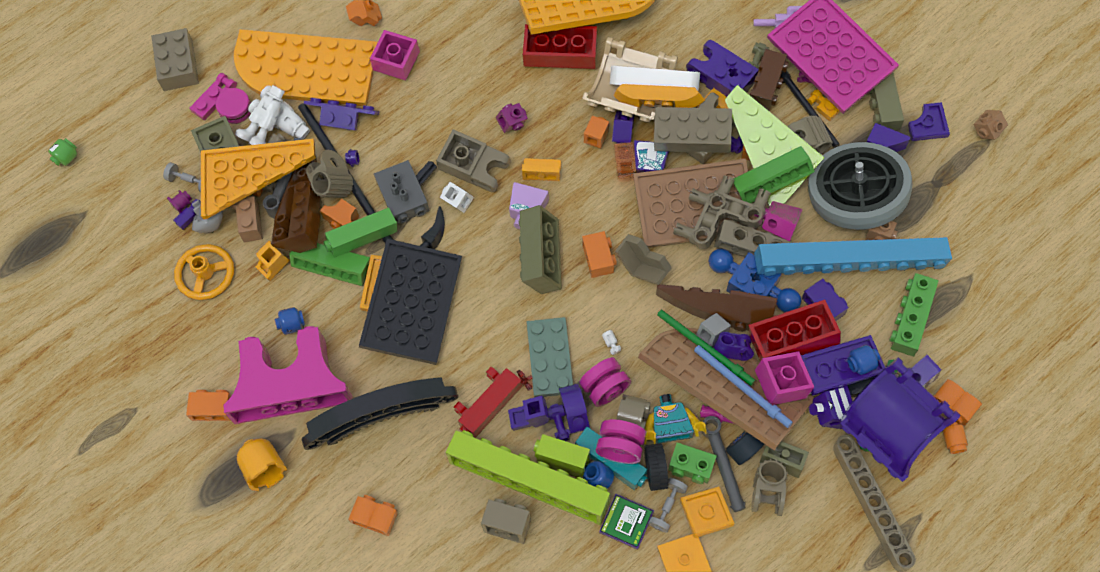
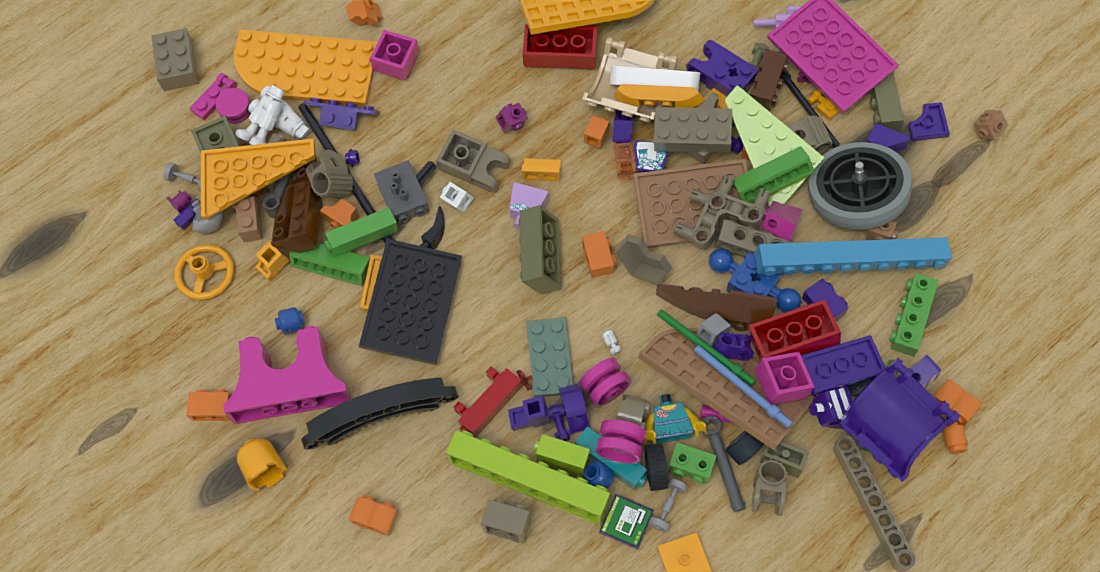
(62, 152): bright green head -> none
(706, 512): light orange plate -> none
(863, 359): blue head -> none

